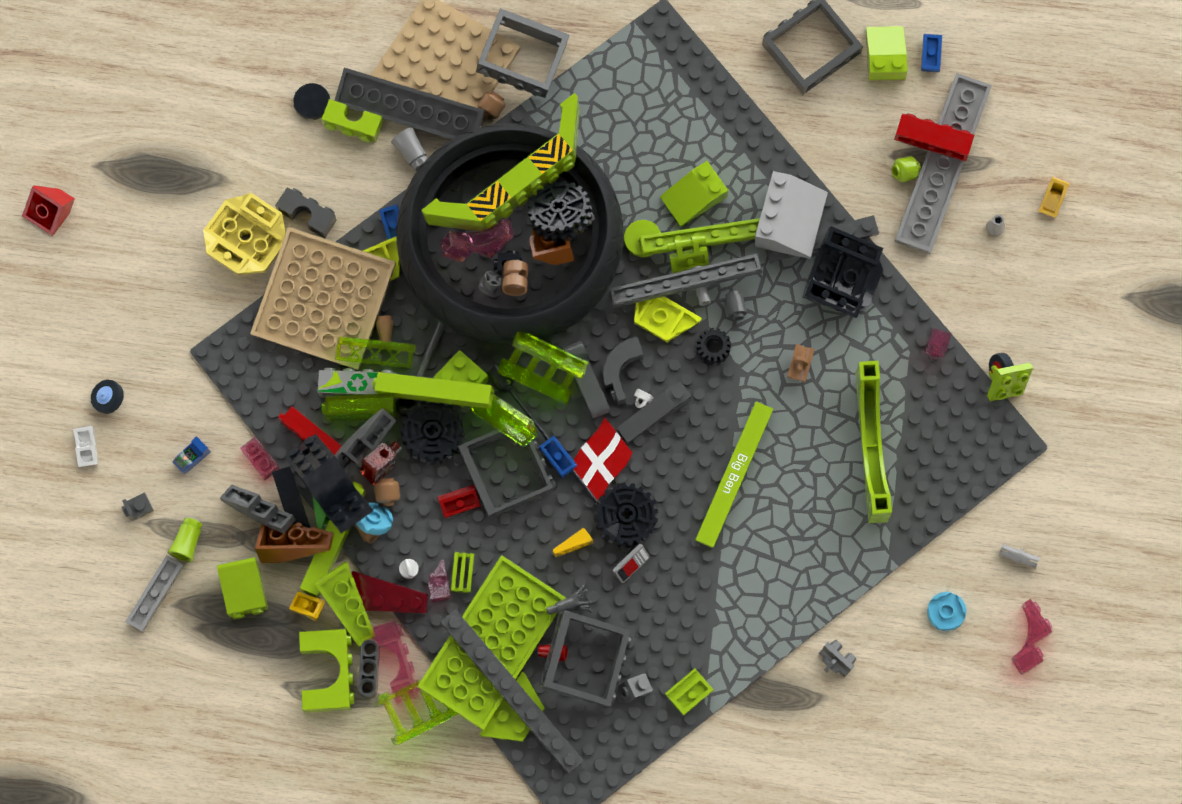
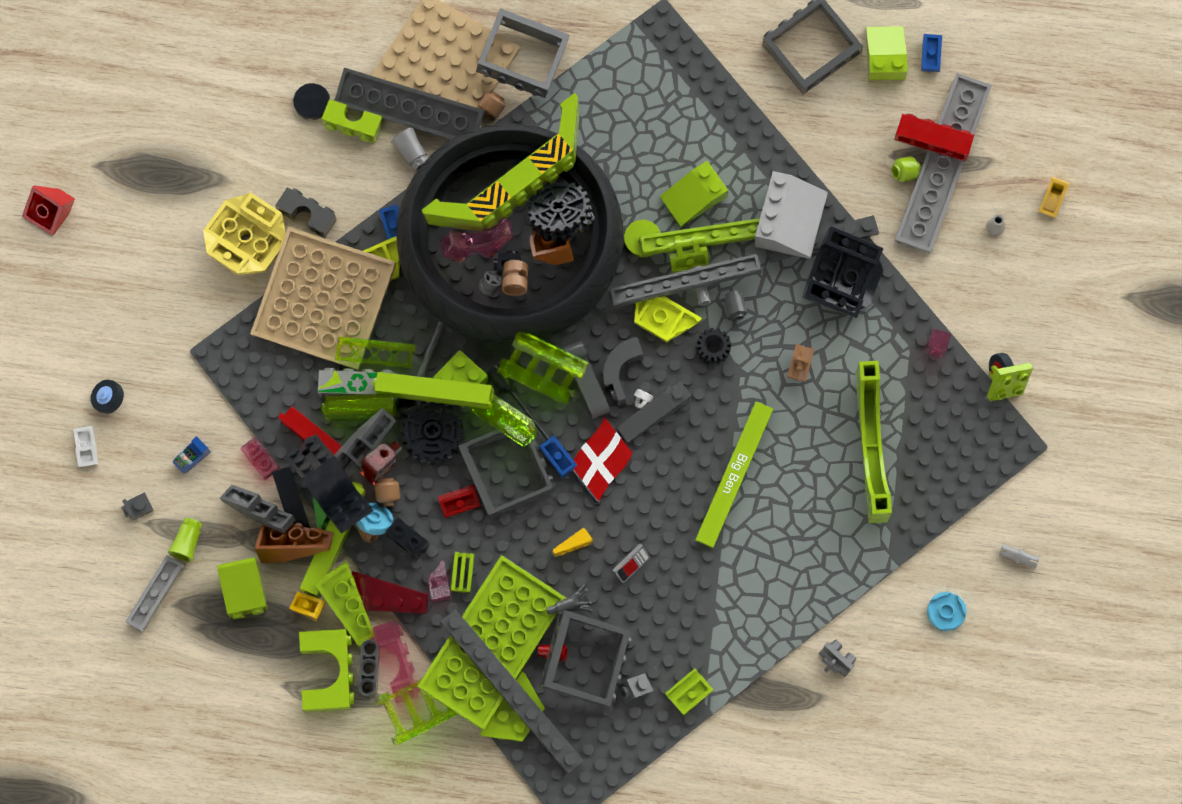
(384, 327): medium nougat cone -> none
(407, 538): none -> black brick
(409, 569): white tile -> none
(612, 507): black piece -> none
(1038, 629): clear pink arch -> none

